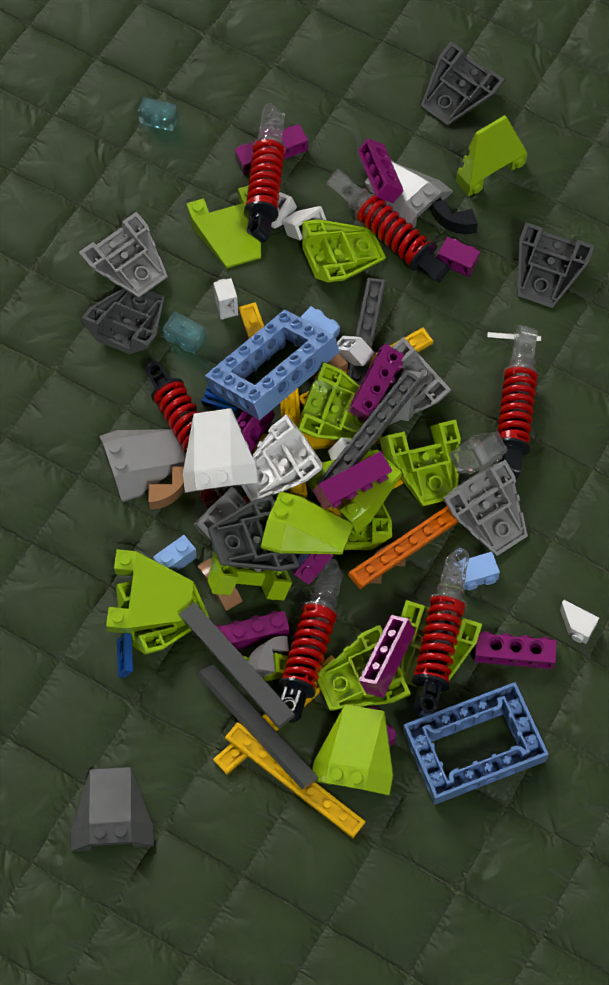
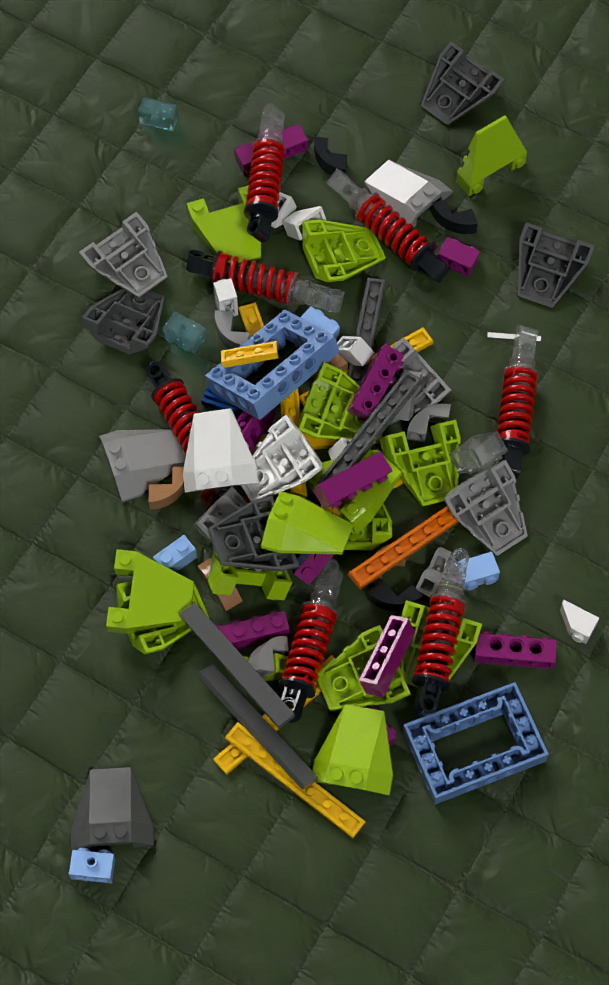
(92, 865): none -> light blue brick
(124, 655): blue tile -> none
(224, 326): none -> light grey brick
(249, 354): none -> yellow tile
(264, 282): none -> piece
(328, 161): none -> black brick
(380, 170): magenta brick -> none
(385, 598): none -> black brick
(419, 424): none -> light grey brick
(432, 575): none -> light grey brick

